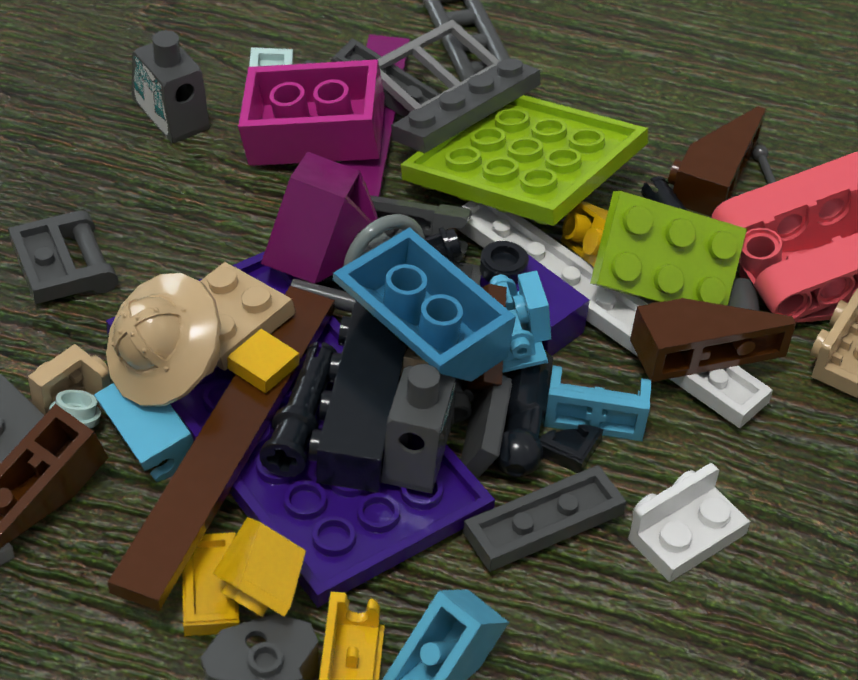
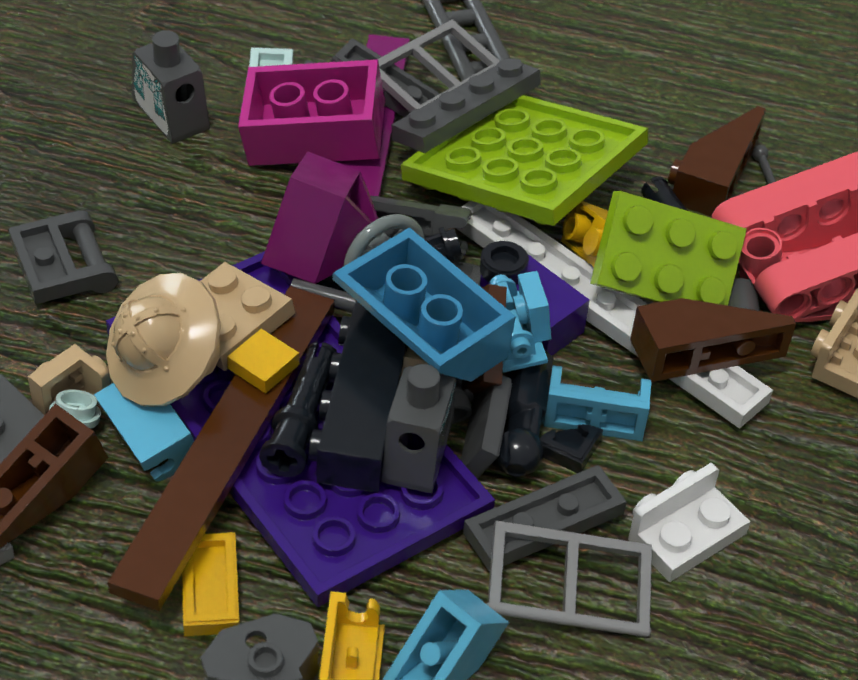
(261, 568): yellow slope -> none
(573, 542): none -> light grey window

